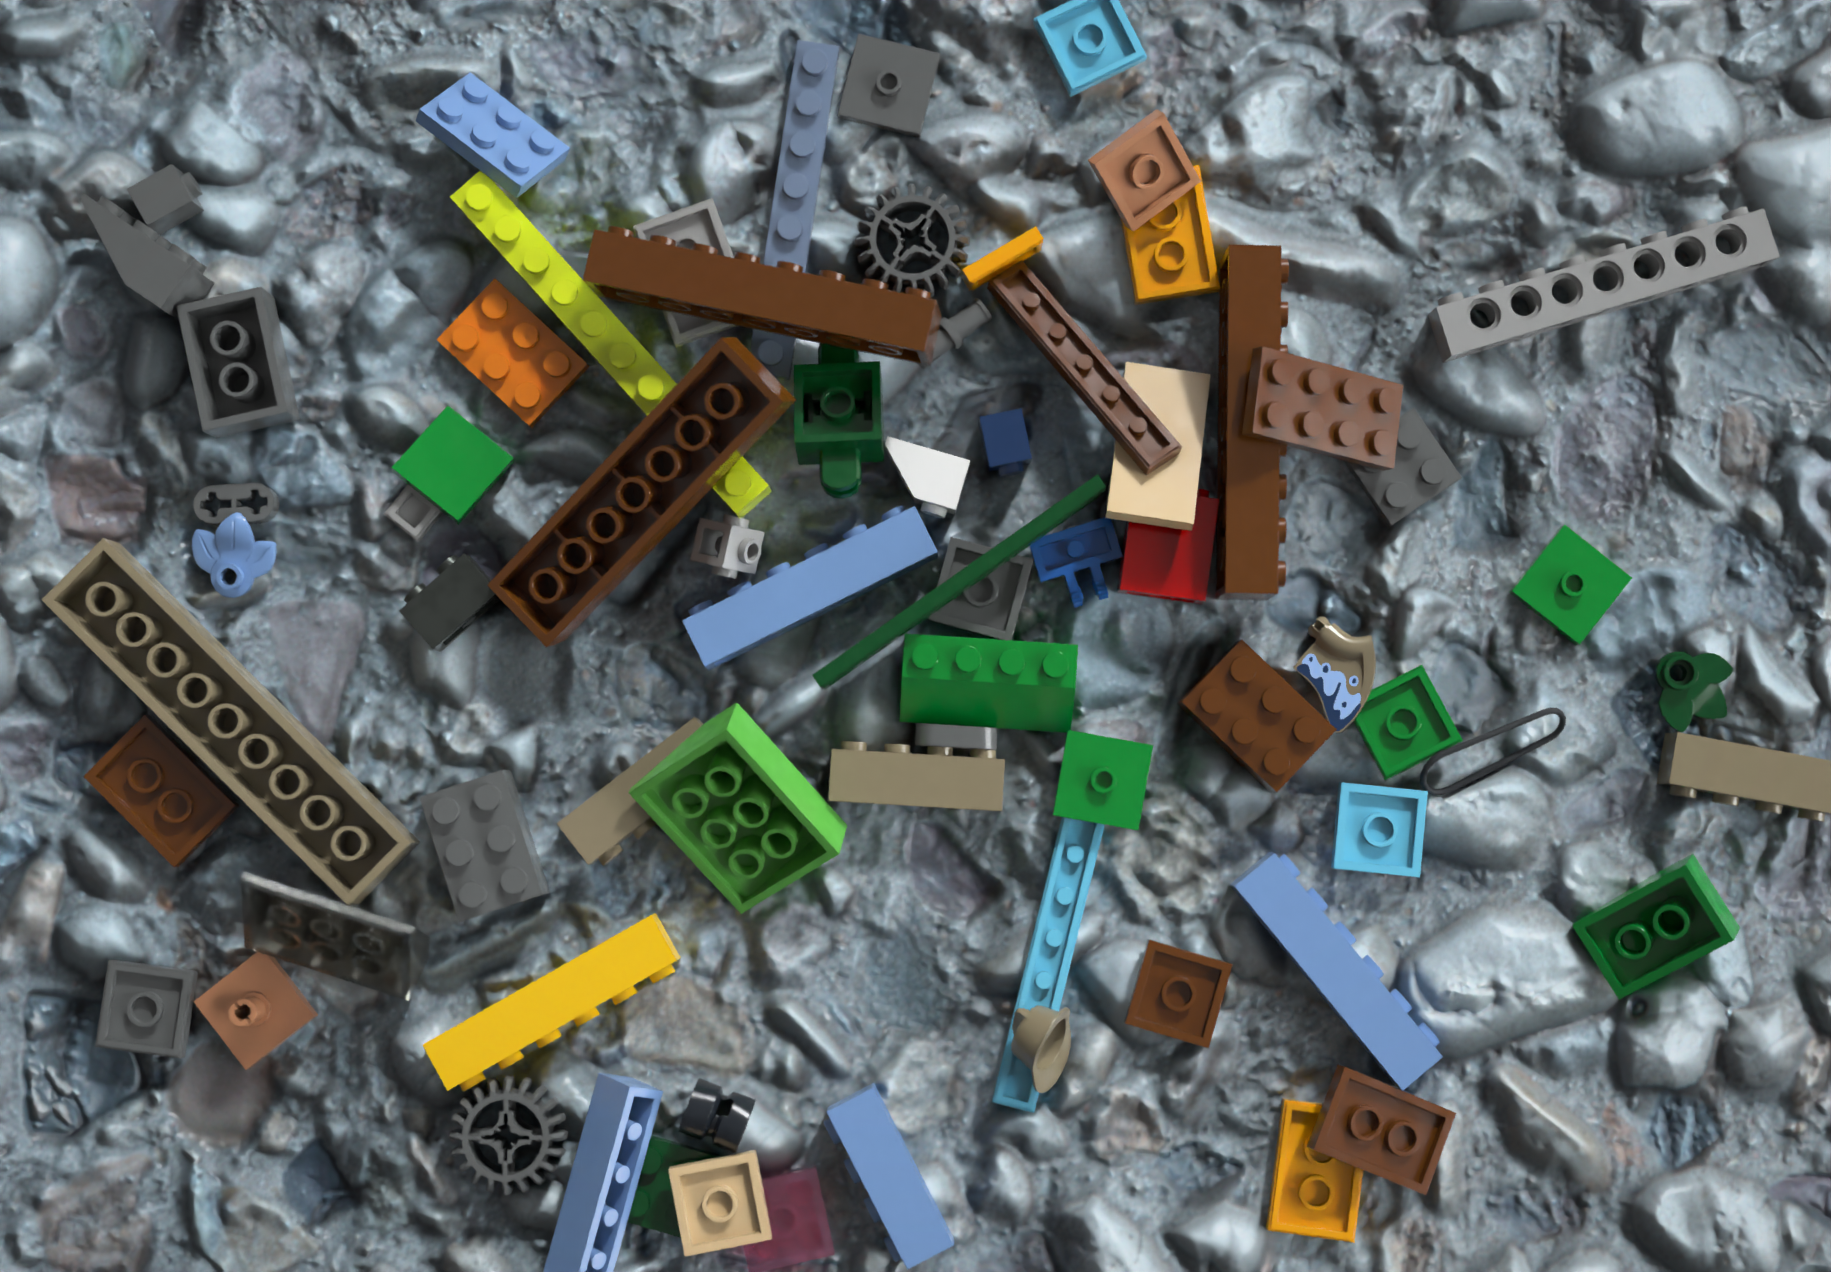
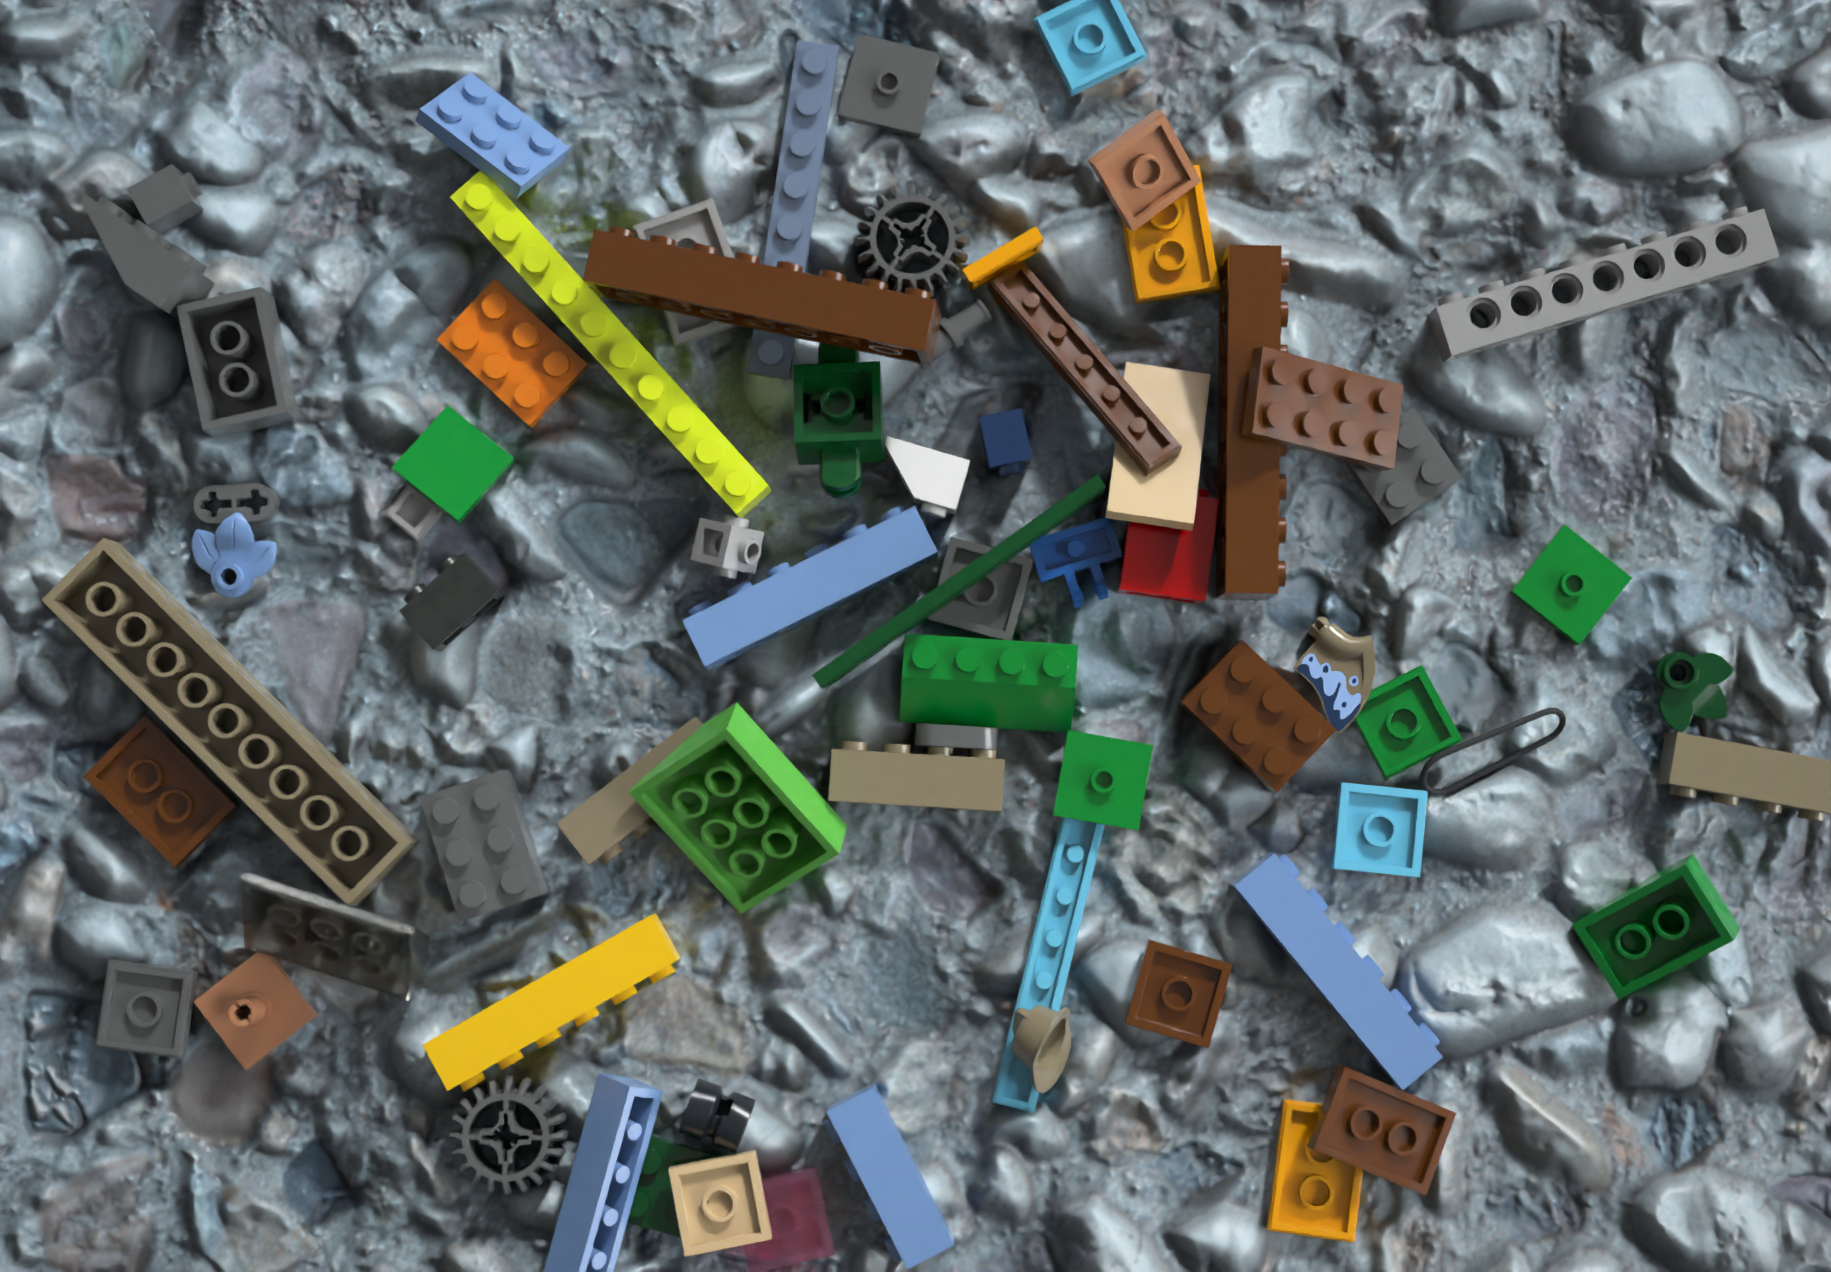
(641, 491): reddish brown brick -> none

